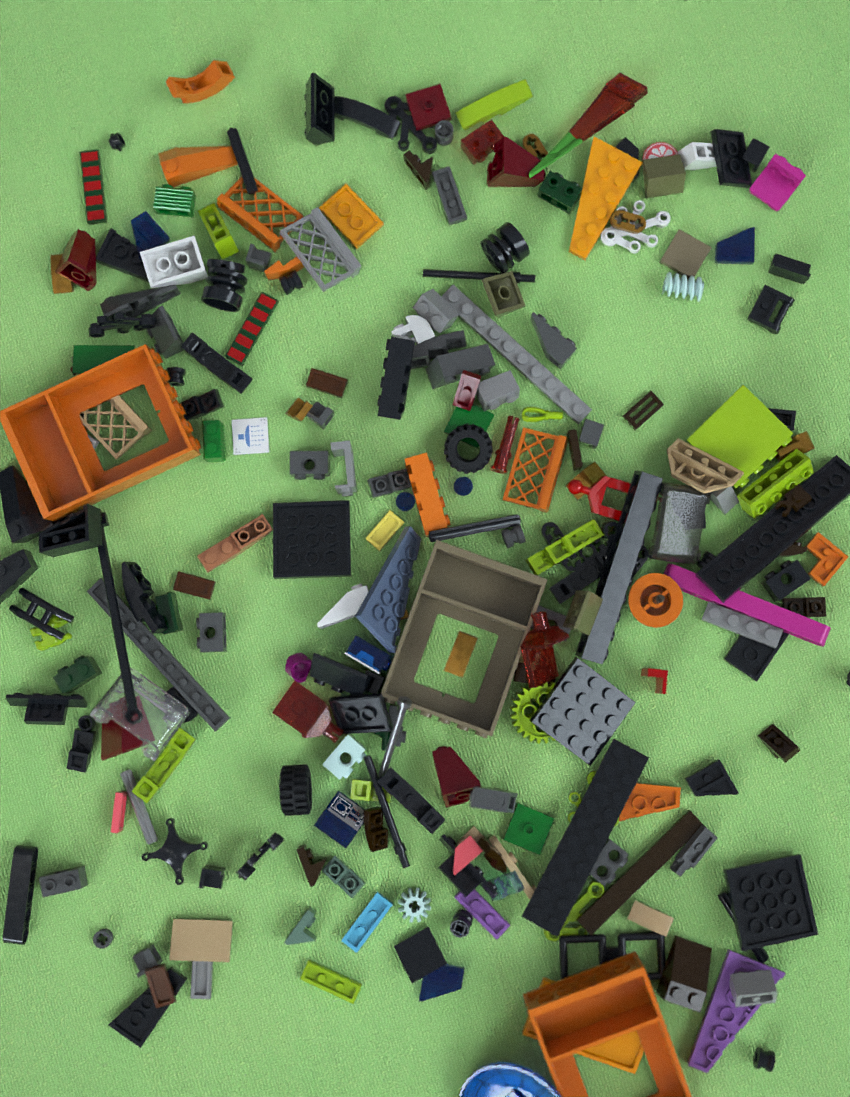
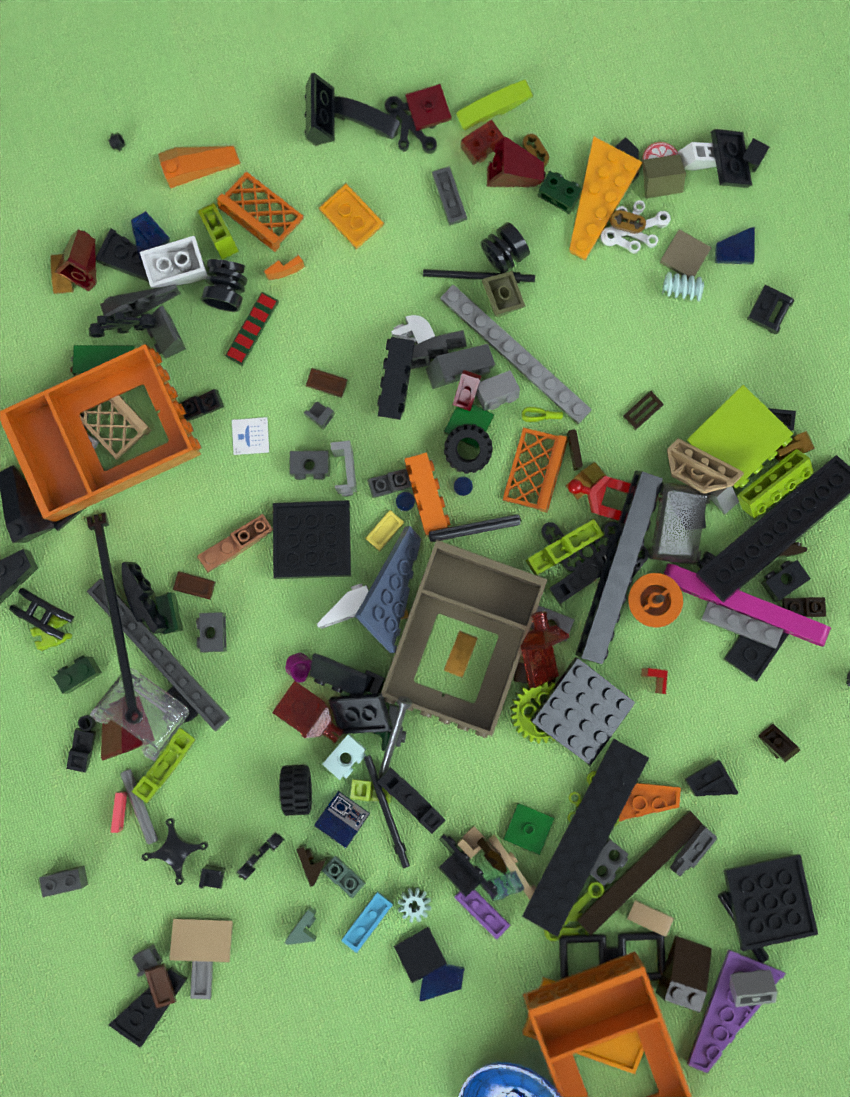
(20, 894): black beam -> none
(46, 708): black bracket -> none
(74, 534): black wedge -> none
(93, 187): tile -> none
(100, 944): dark grey bush -> none
(174, 200): green brick -> none
(176, 376): black wheel -> none
(203, 85): orange arch -> none
(213, 441): green brick -> none
(216, 363): black slope -> none
(242, 161): black axle -> none
(257, 258): dark grey panel -> none
(291, 282): black wheel -> none
(299, 409): pearl gold slope -> none
(331, 981): lime tile -> none
(334, 243): light grey fence -> none
(368, 655): clear blue piece -> none
(375, 832): dark brown slope -> none
(421, 170): dark brown slope -> none
(436, 311): light grey brick -> none
(444, 128): dark grey wheel -> none
(454, 776): dark red slope -> none
(461, 923): black wheel -> none
(465, 853): coral tile -> none
(493, 799): dark grey slope -> none
(503, 453): clear red pin -> none
(514, 536): dark grey wheel -> none
(555, 346): dark grey slope -> none
(583, 612): olive slope -> none
(591, 433): dark grey panel -> none
(612, 102): clear red plate -> none
(764, 1059): black wheel -> none
(777, 182): dark pink bracket -> none
(790, 269): black panel -> none
(794, 499): dark brown plate -> none
(829, 558): orange plate -> none

